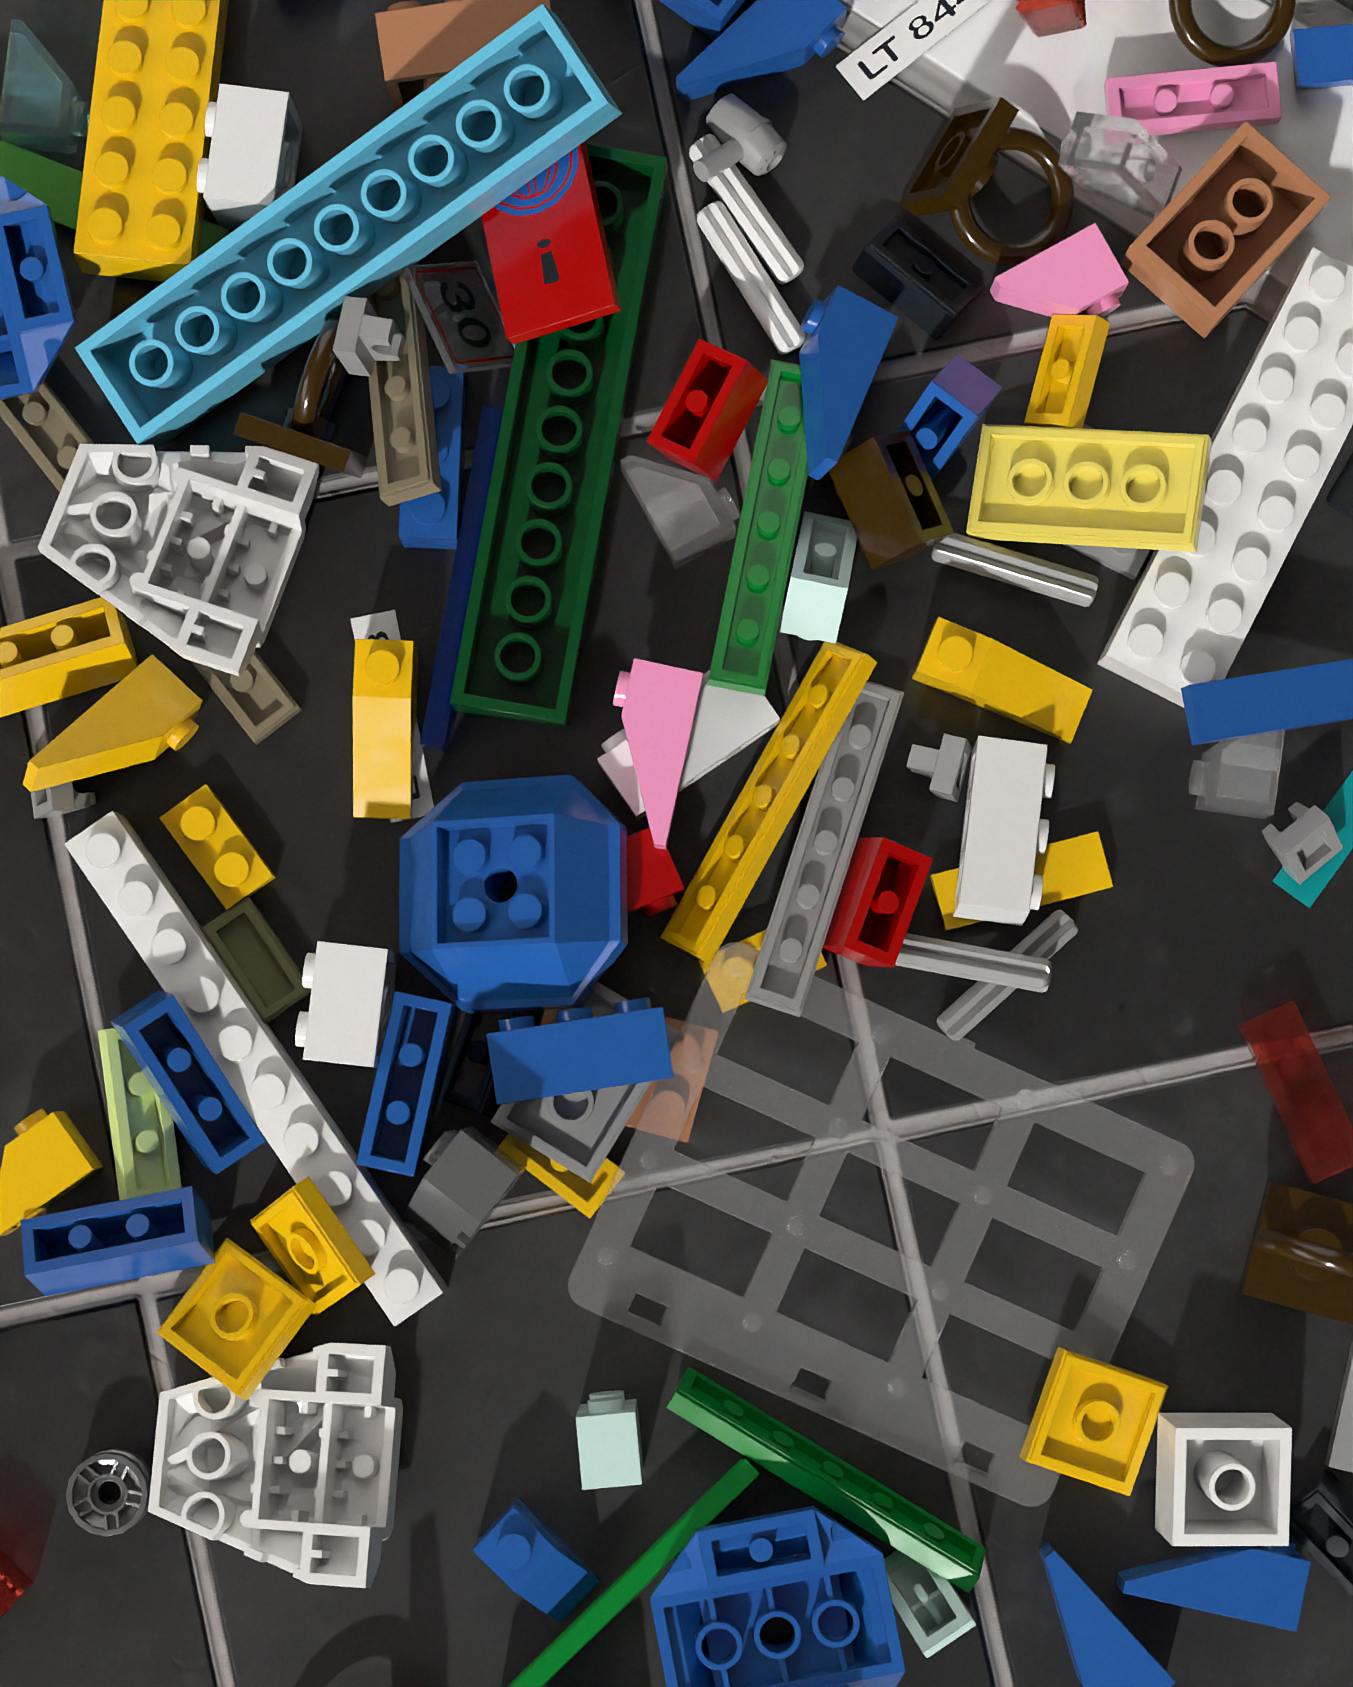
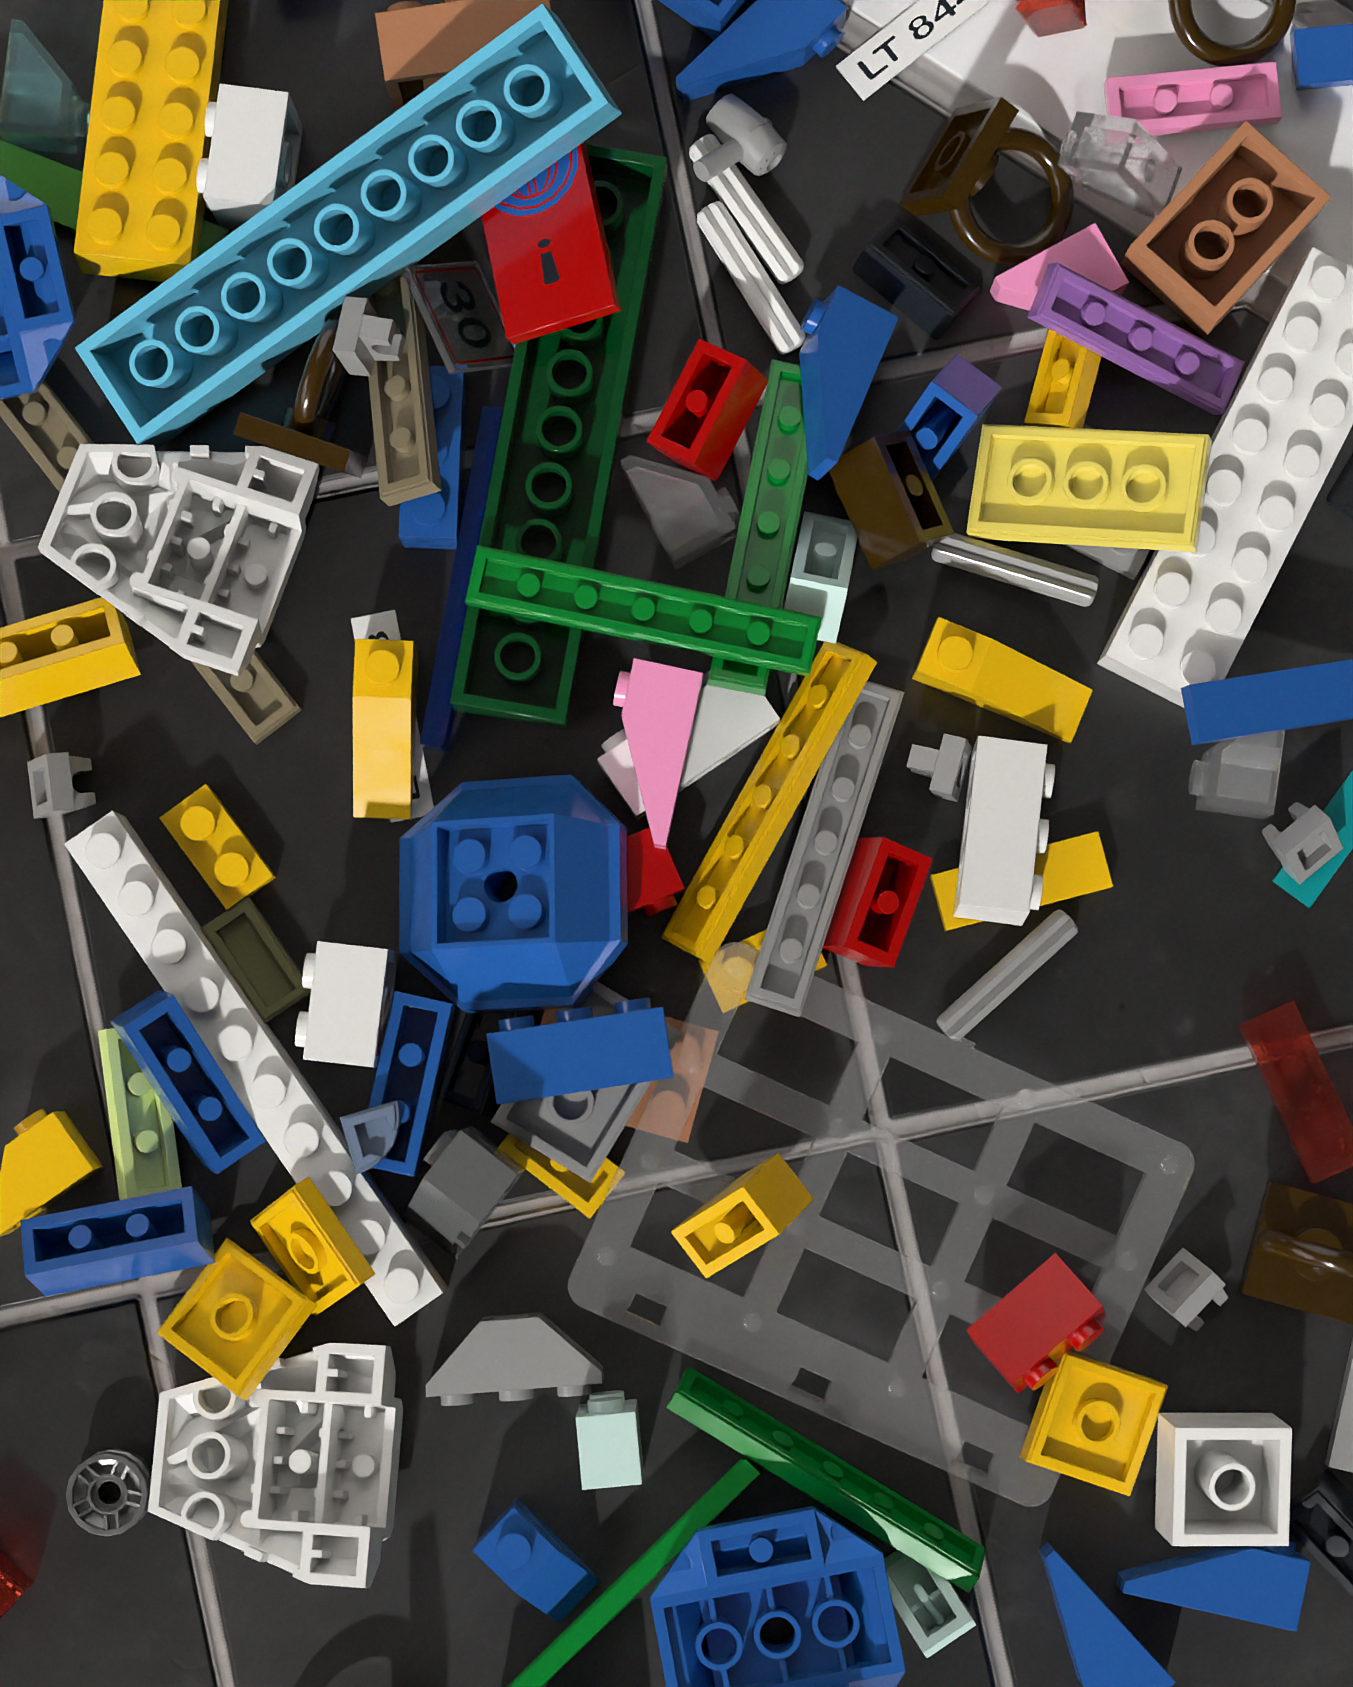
(121, 729): yellow slope -> none
(371, 1134): none -> sand blue tile
(514, 1358): none -> light grey slope
(643, 610): none -> green tile
(743, 1216): none -> yellow slope
(975, 963): light grey axle -> none
(1038, 1325): none -> red brick
(1135, 339): none -> medium lavender tile
(1186, 1289): none -> light grey tile

